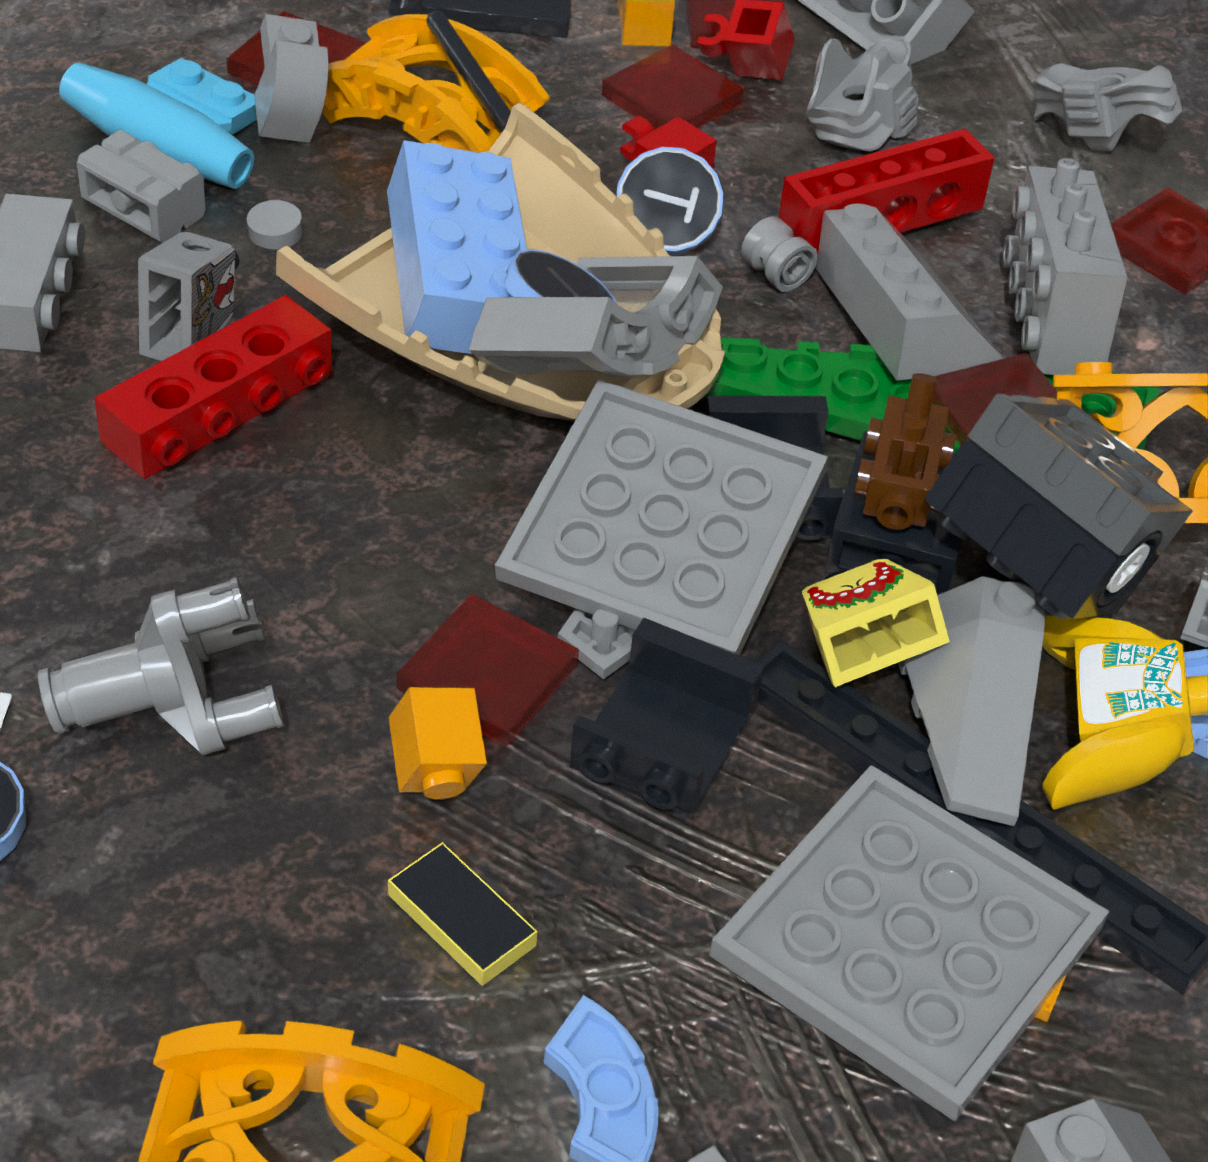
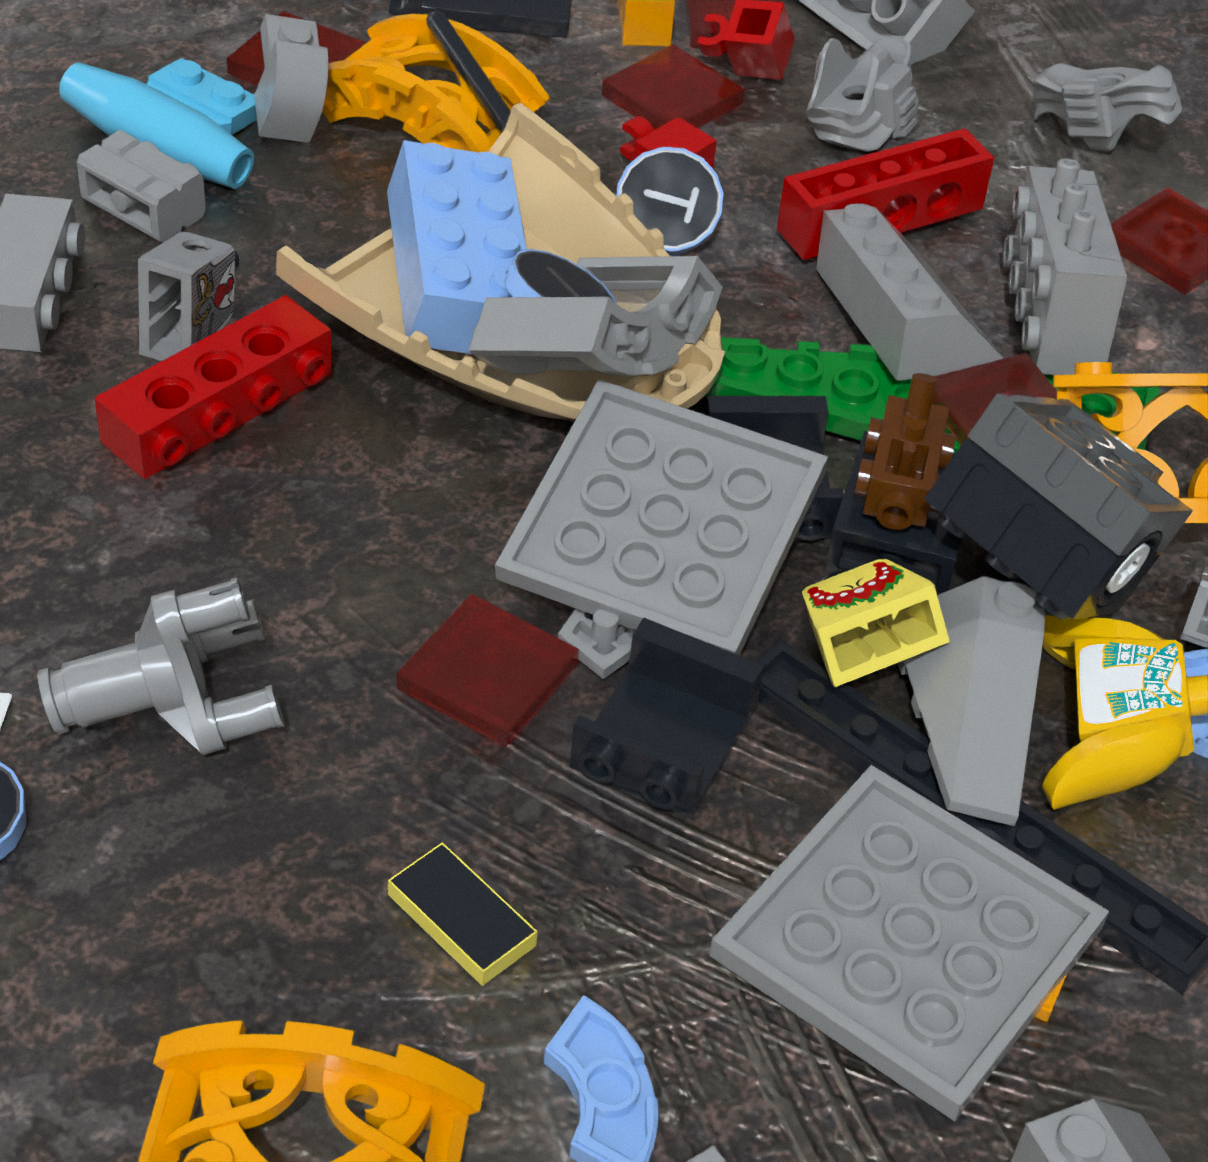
(274, 224): light grey tile -> none
(437, 741): light orange brick -> none
(774, 249): light grey wheel -> none

